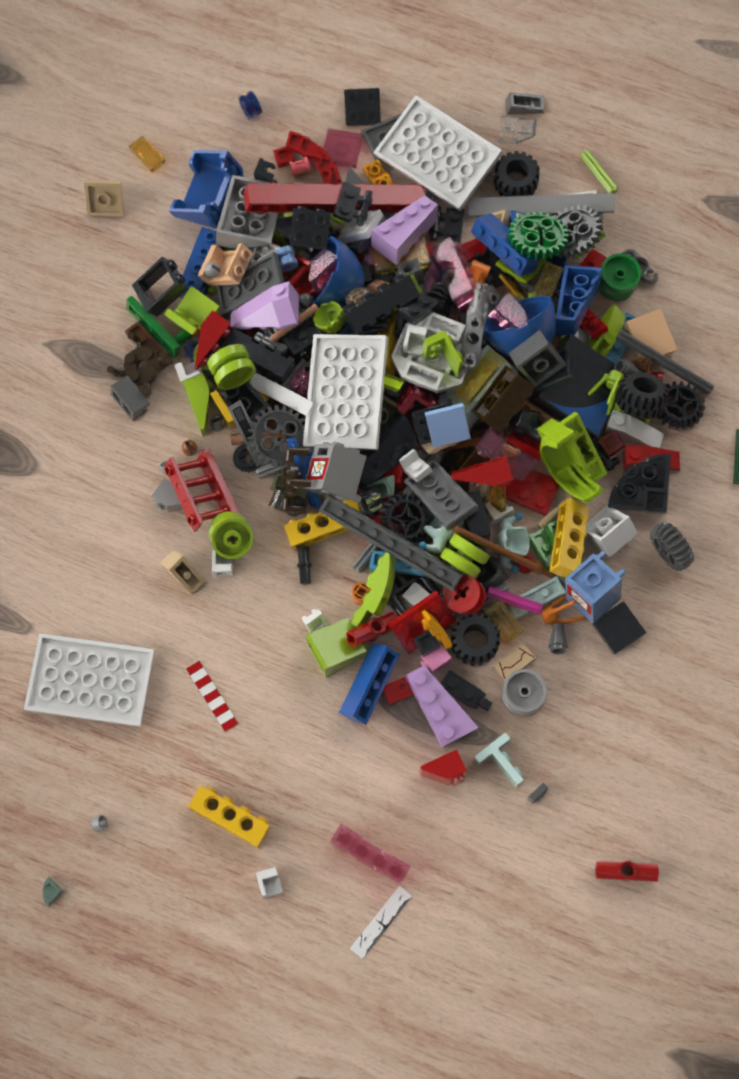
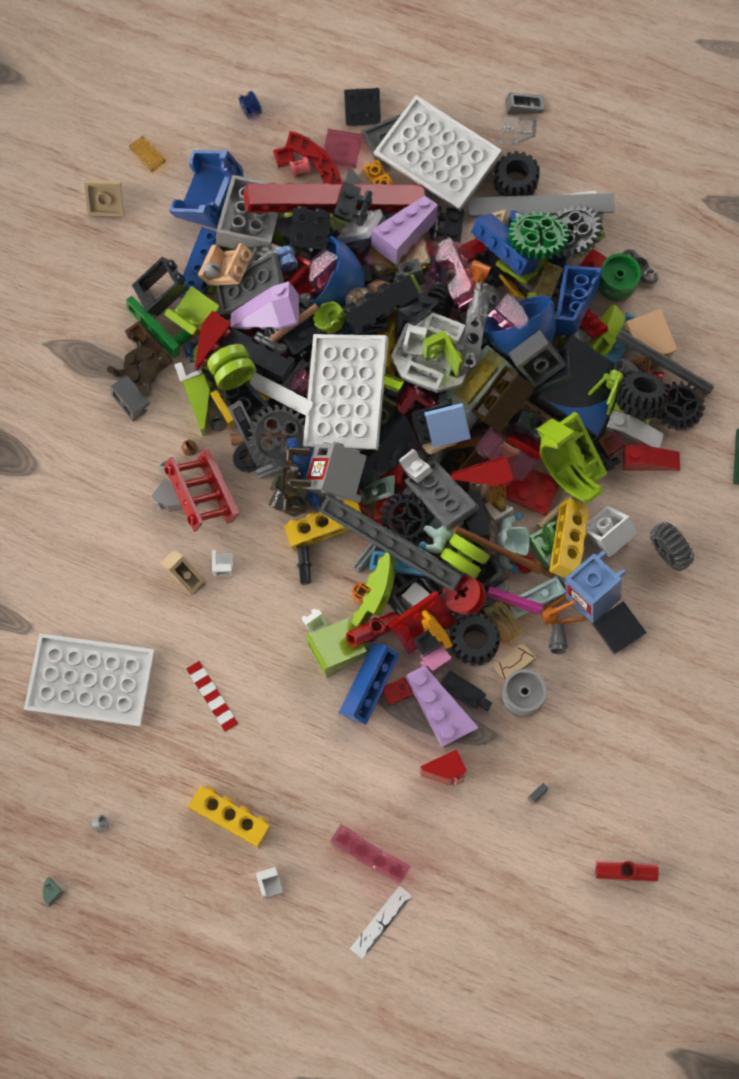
(230, 546): lime wheel -> none
(261, 172): black hinge -> none
(370, 501): black head -> none
(501, 759): light aqua bracket -> none
(598, 171): lime axle -> none
(644, 486): black brick -> none

